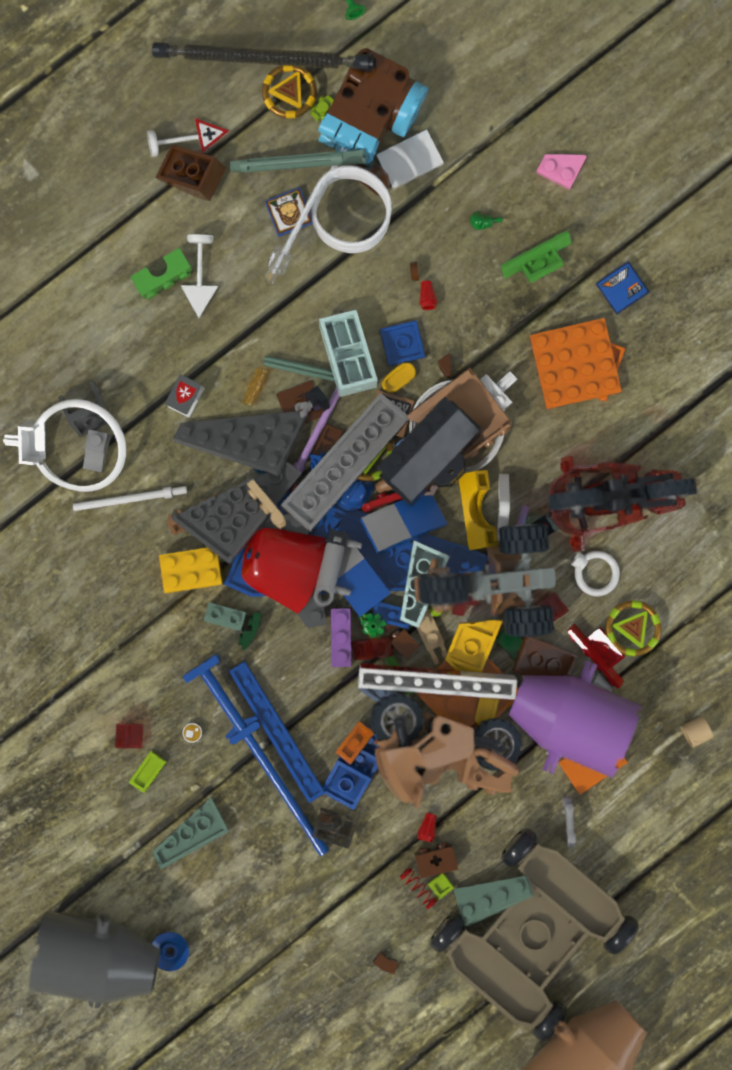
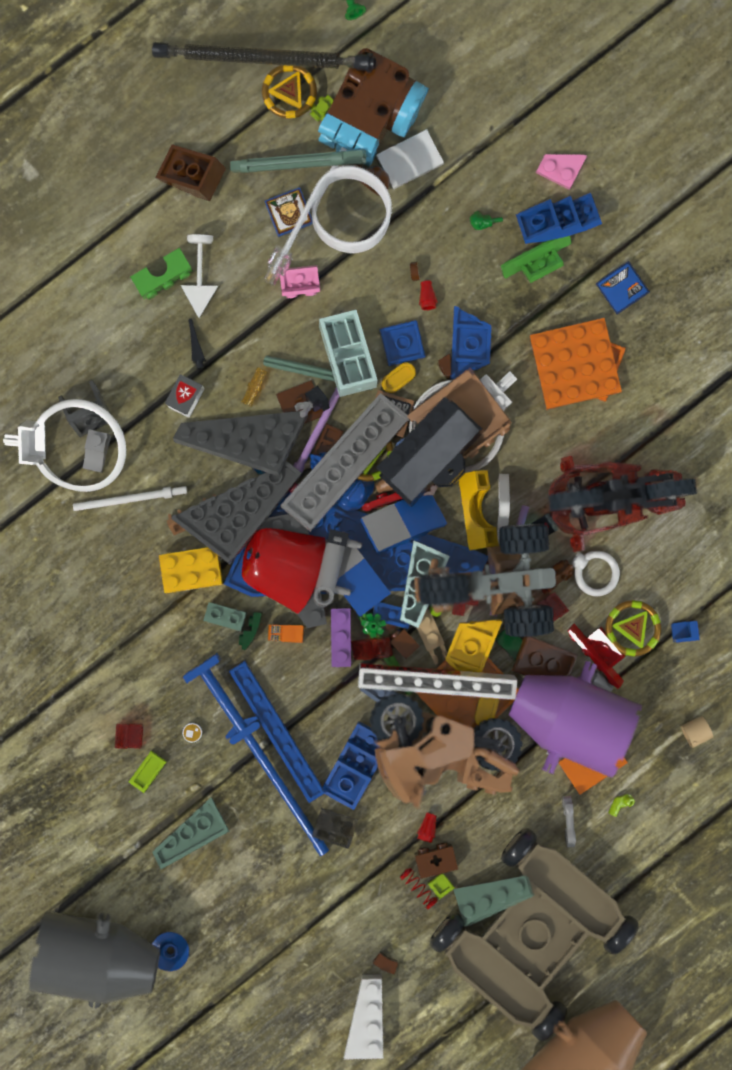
(196, 351): none -> black piece
(206, 133): white piece -> none
(267, 505): tan hinge -> none
(286, 633): none -> orange leg
(300, 281): none -> bright pink bracket
(354, 742): orange plate -> none
(366, 1028): none -> white wedge
(469, 343): none -> blue wing
(558, 219): none -> blue slope
(563, 572): none -> reddish brown hinge
(620, 802): none -> lime arm
(685, 631): none -> blue panel

